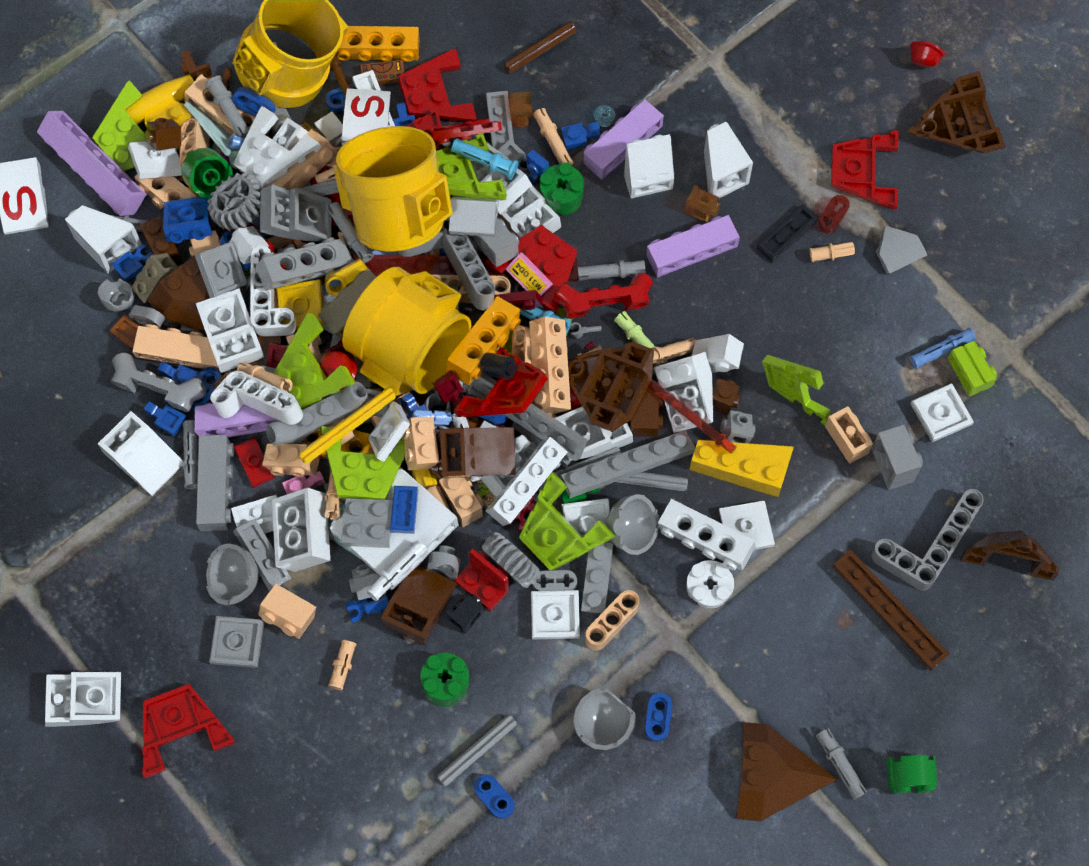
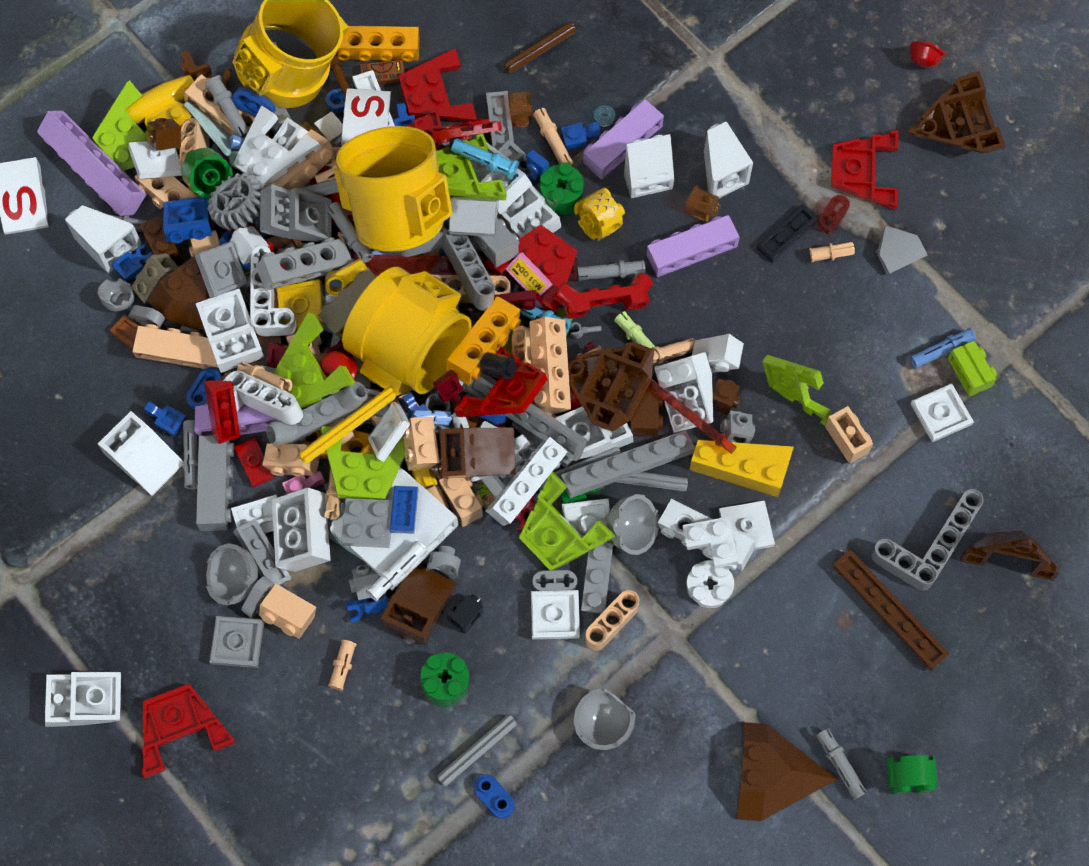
(178, 396): light grey plate -> none
(180, 375): blue plate -> none
(222, 410): none -> red slope
(257, 595): none -> light grey beam
(484, 580): red bracket -> none
(511, 559): light grey gear -> none
(599, 214): none -> yellow brick
(657, 717): blue plate -> none
(716, 534): none -> white plate
(897, 457): light grey brick -> none

